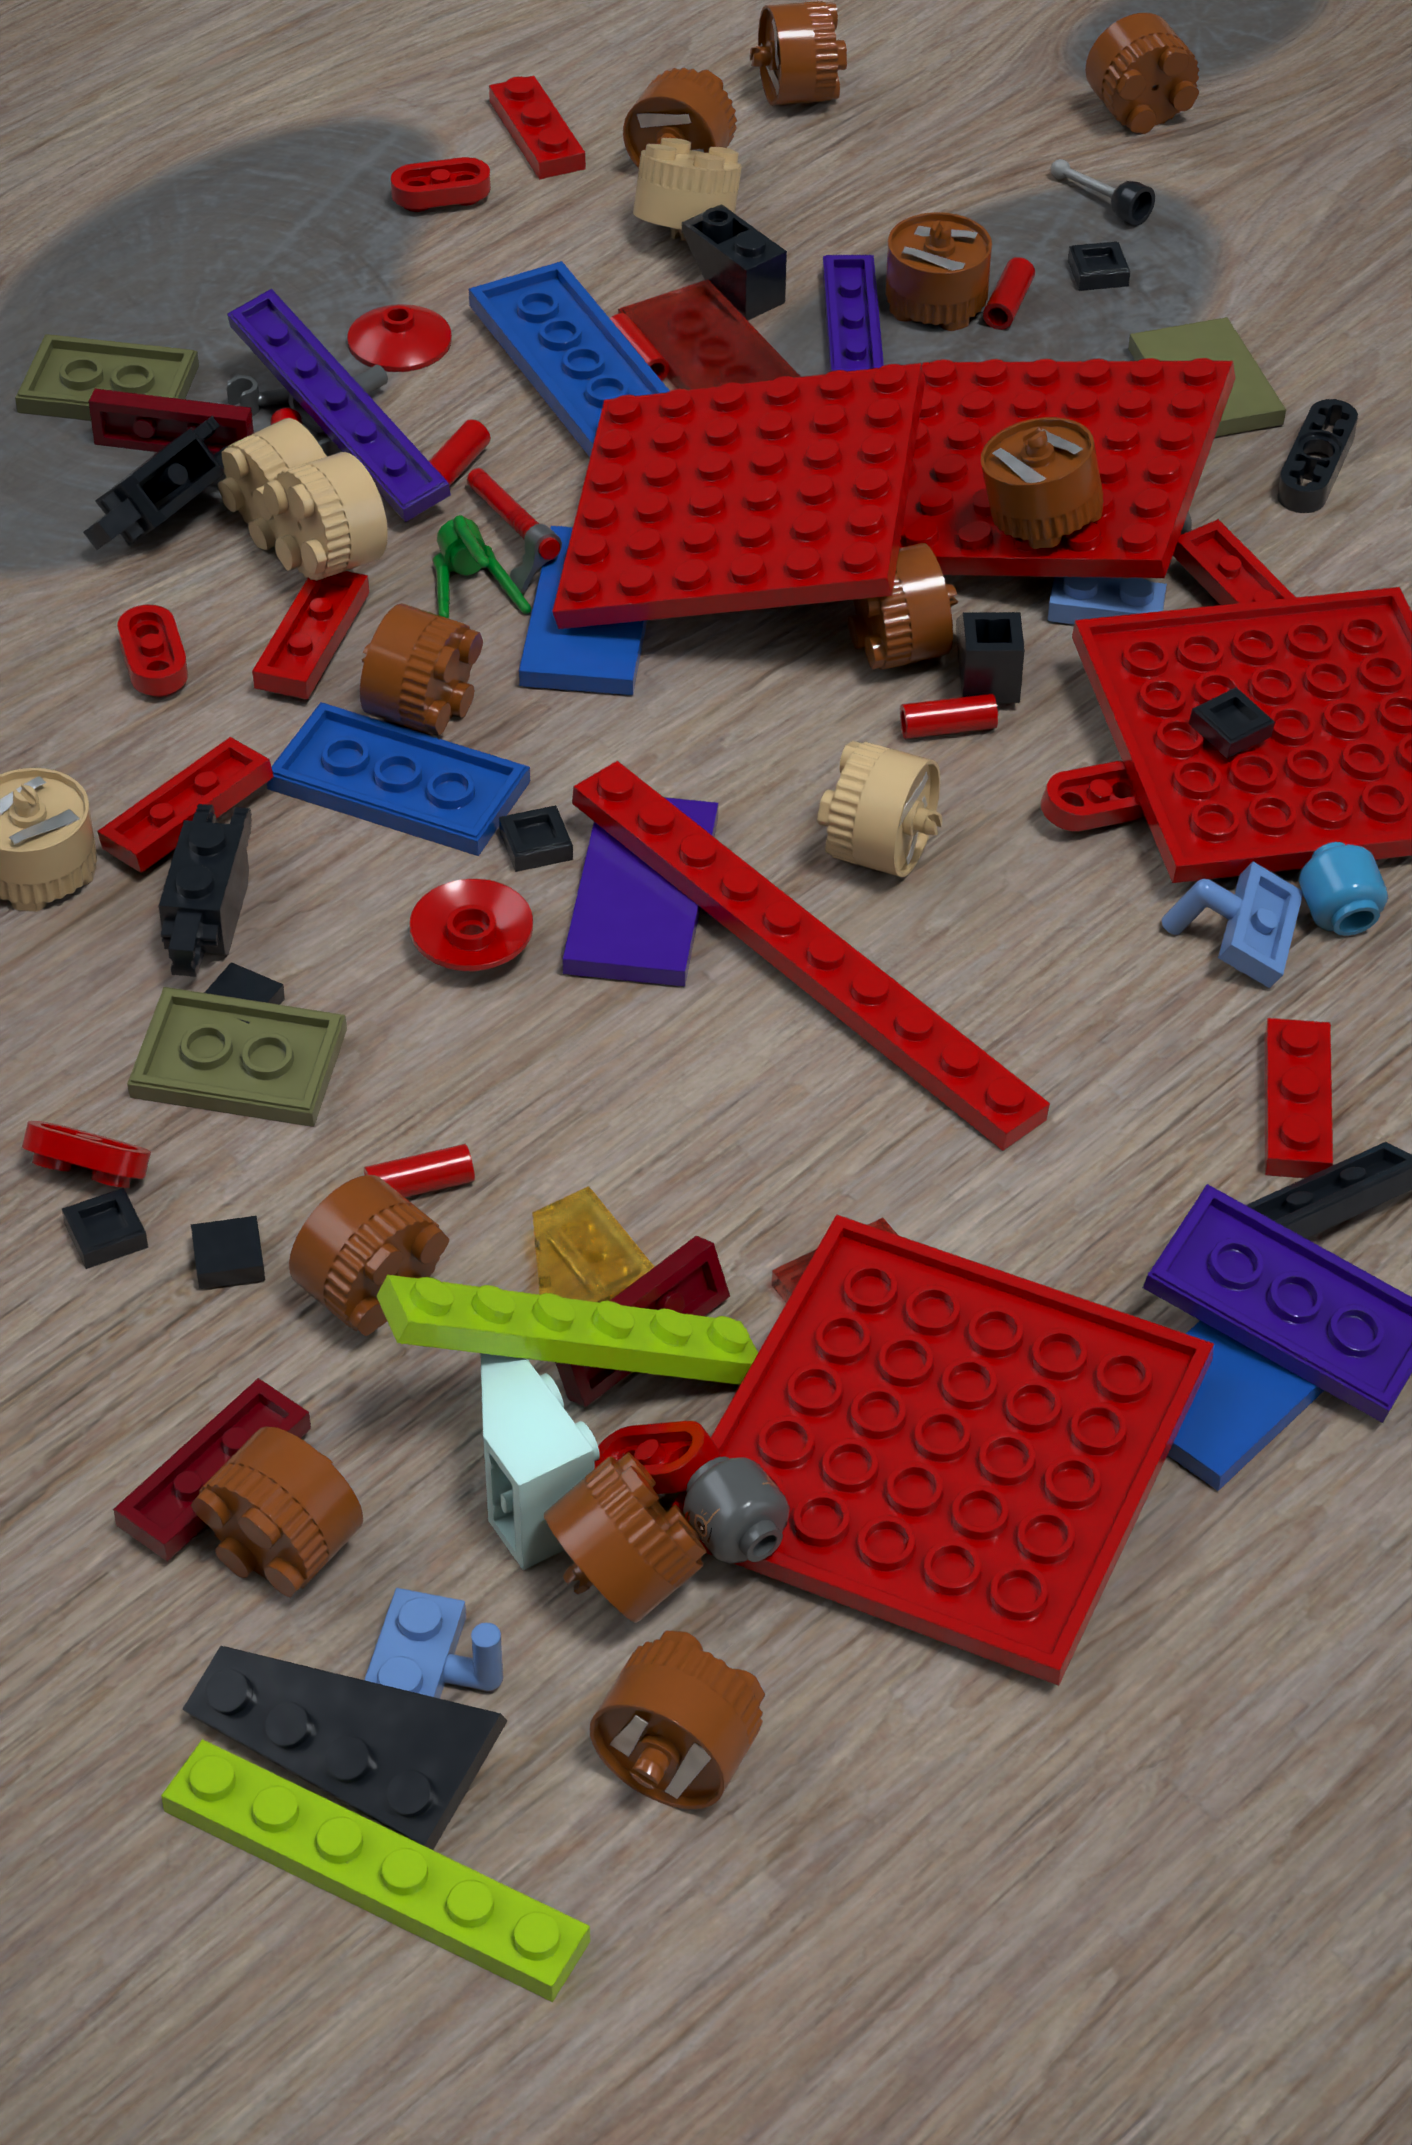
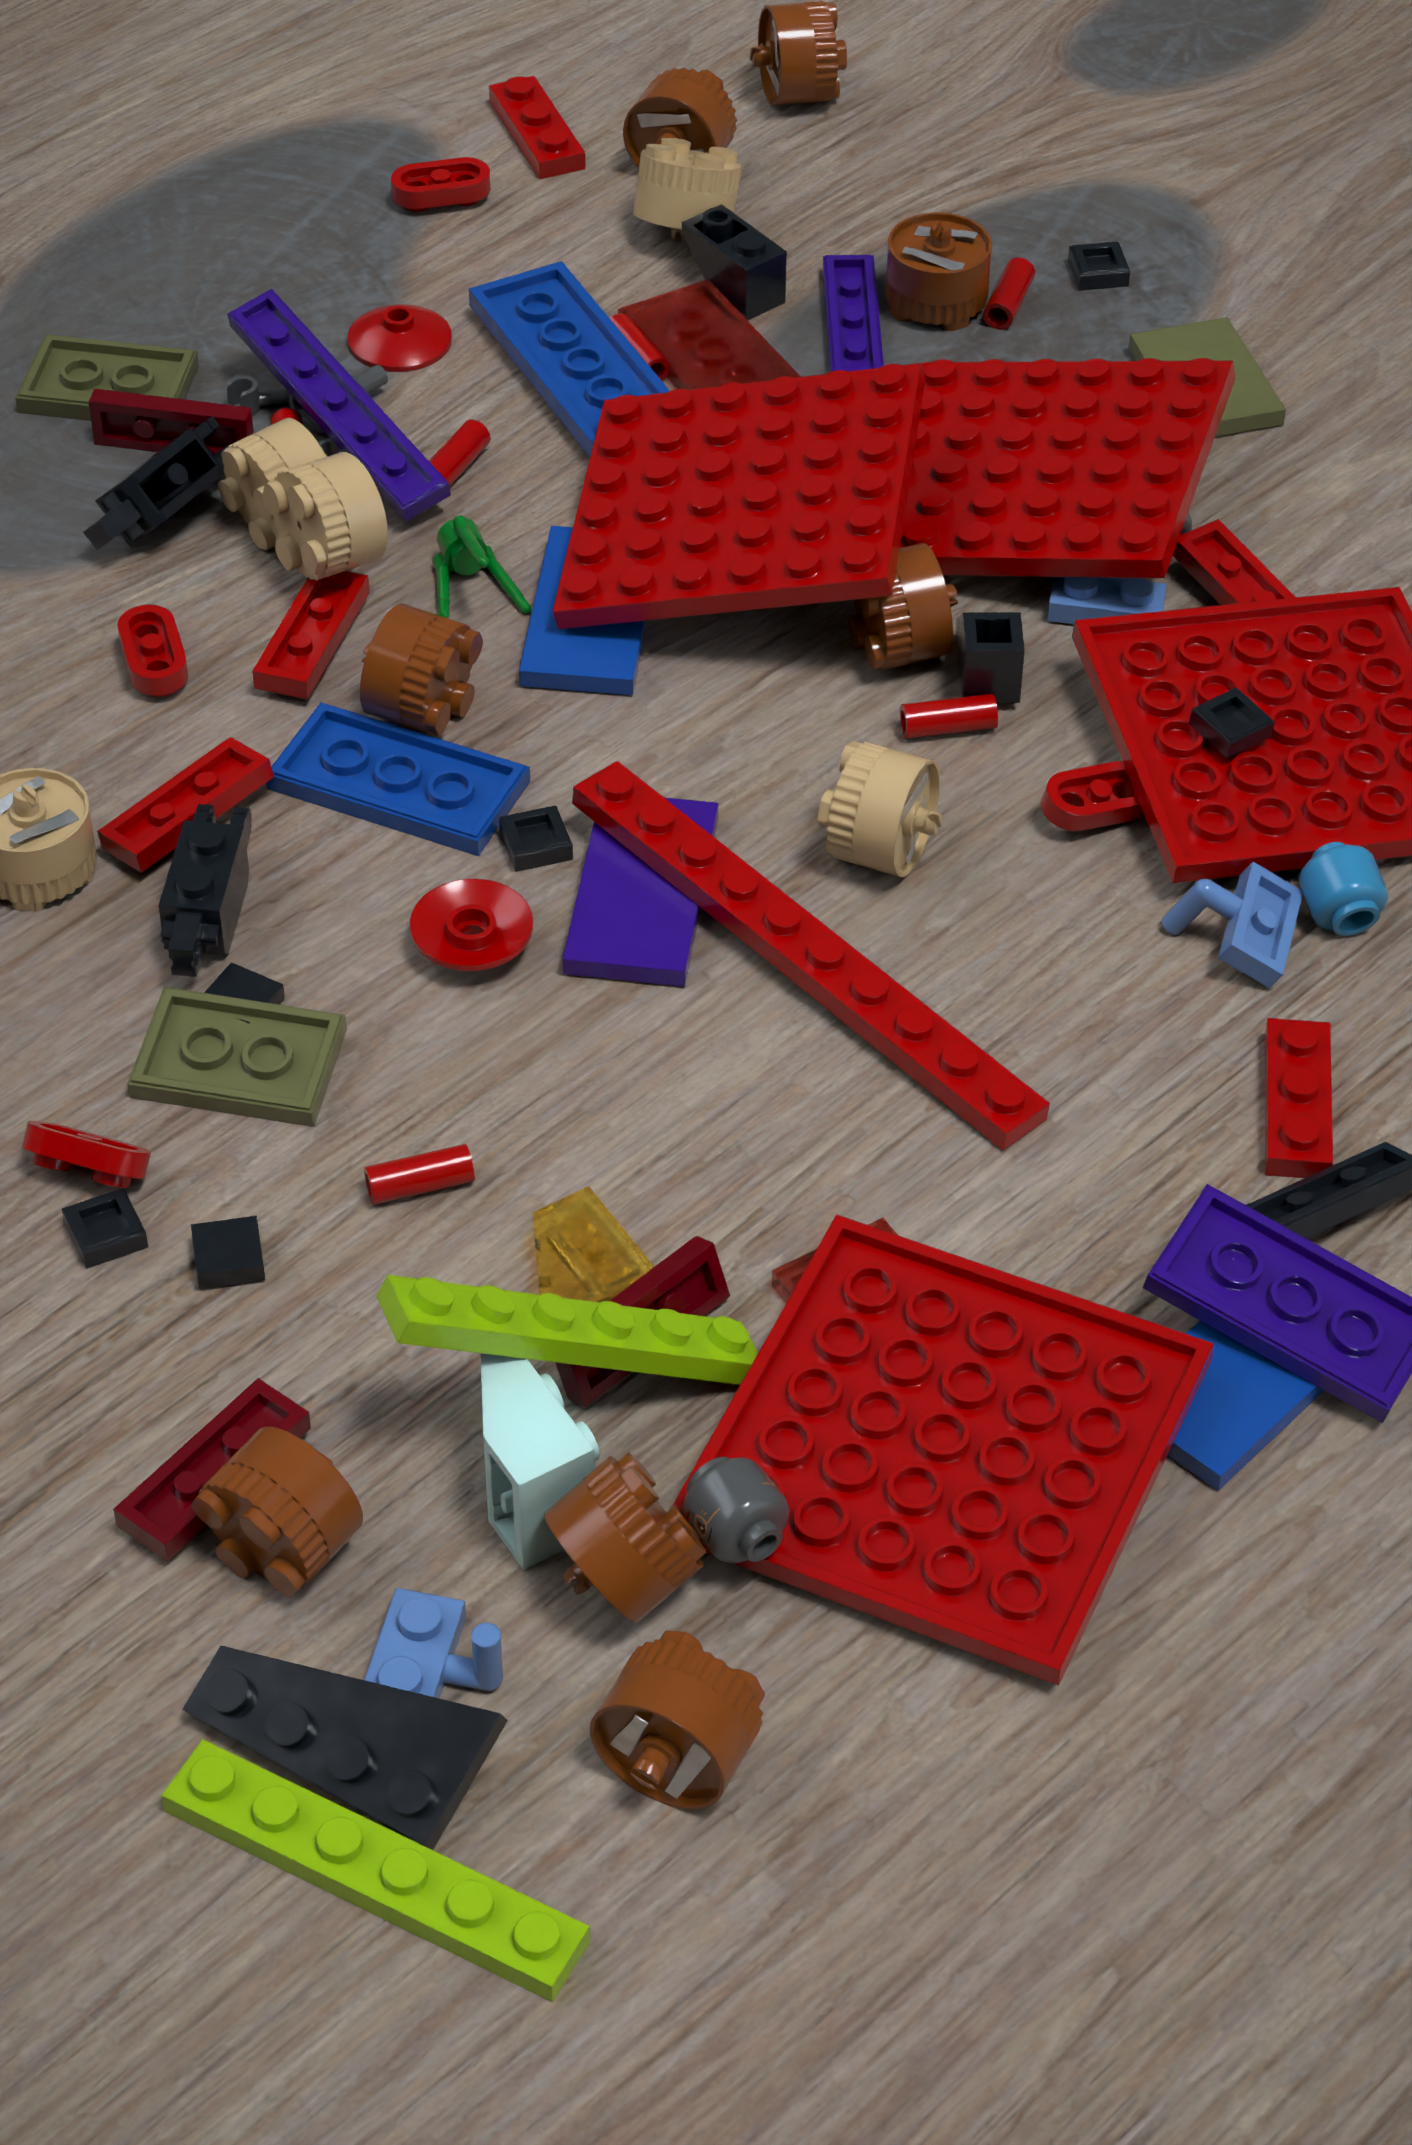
(356, 1242): dark orange piece -> none
(540, 540): red piece -> none
(666, 1450): red plate -> none
(1042, 480): dark orange piece -> none
(1129, 201): black hinge -> none
(1142, 71): dark orange piece -> none
(1320, 471): black beam -> none

